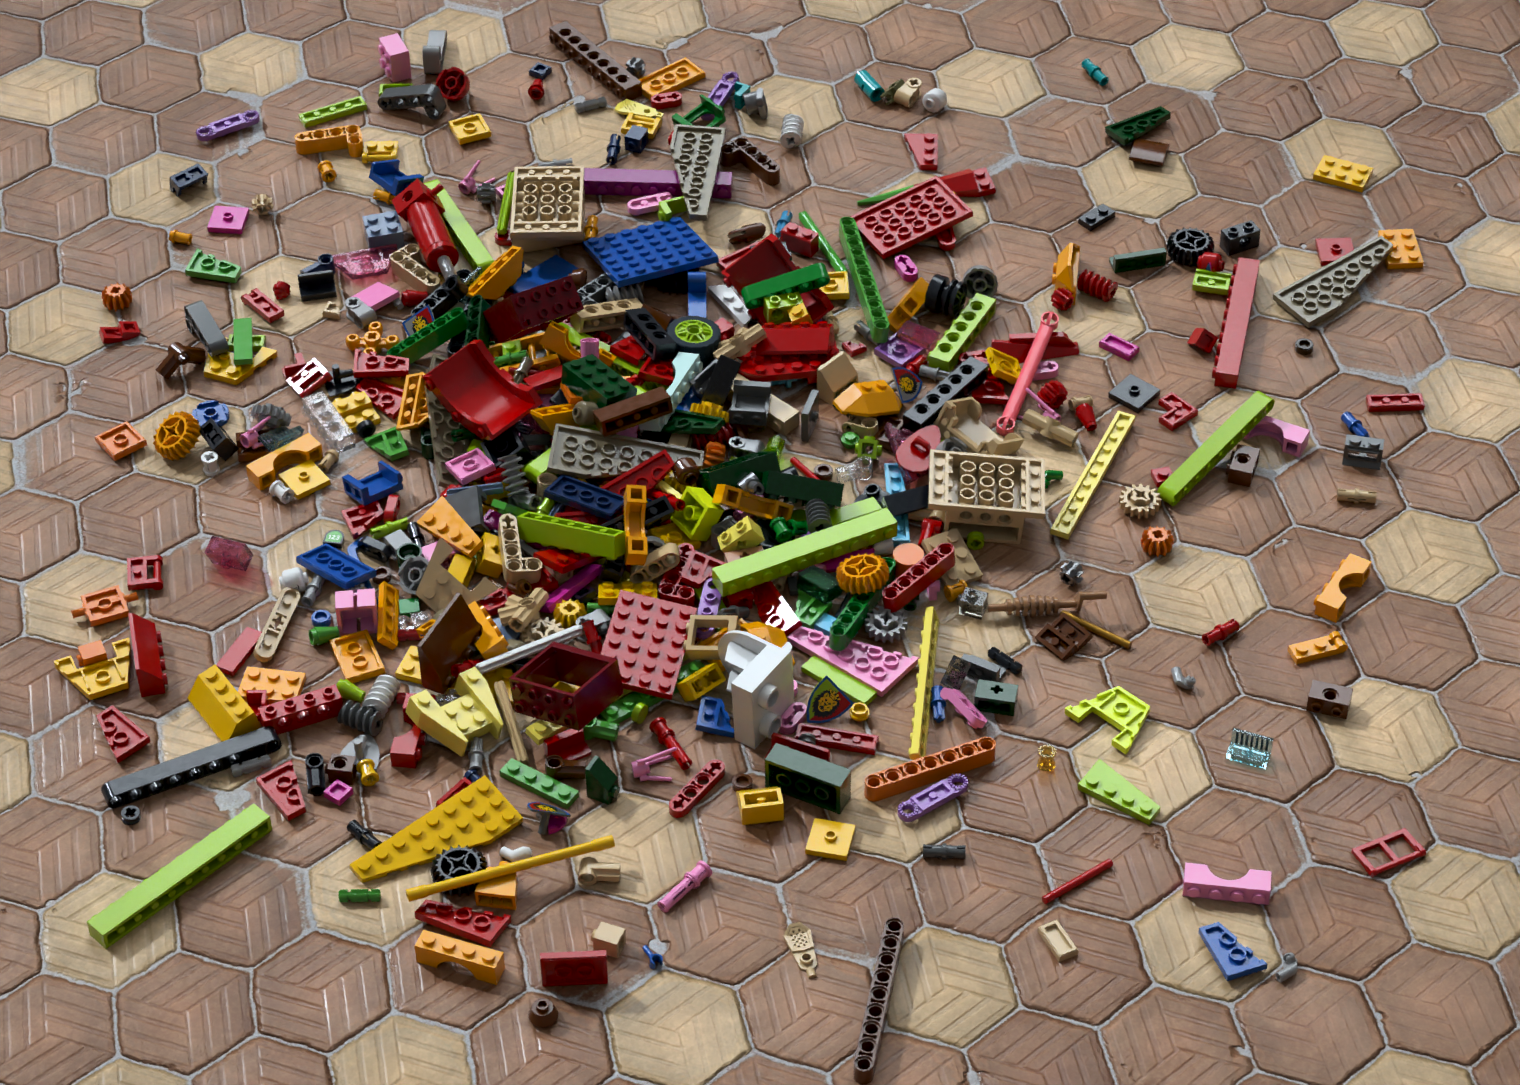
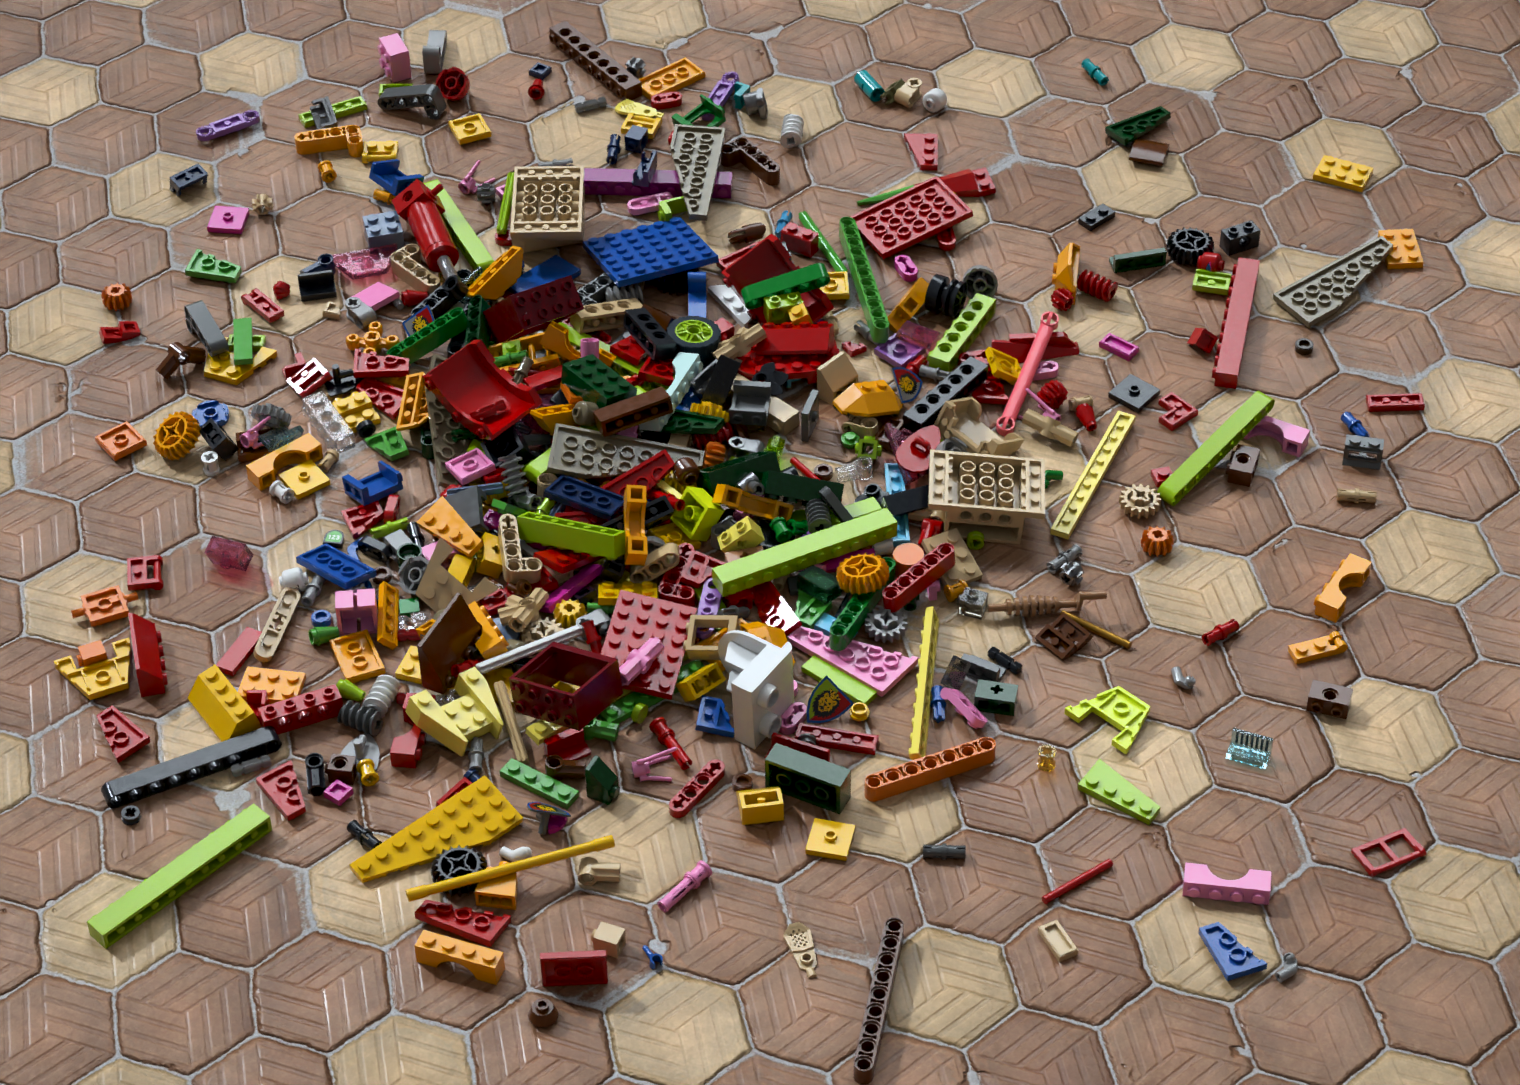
(180, 237): light orange pin -> none
(323, 114): none -> flat silver hinge
(359, 895): bright green axle -> none
(488, 410): none -> red axle
(579, 277): reddish brown cone -> none
(592, 221): light orange pin -> none
(640, 660): none -> bright pink piece
(645, 170): none -> dark blue hinge
(768, 374): none -> black plate
(835, 505): none -> dark grey beam
(932, 797): medium lavender plate -> none
(1067, 556): none -> light grey pin
(1332, 249): plate -> none

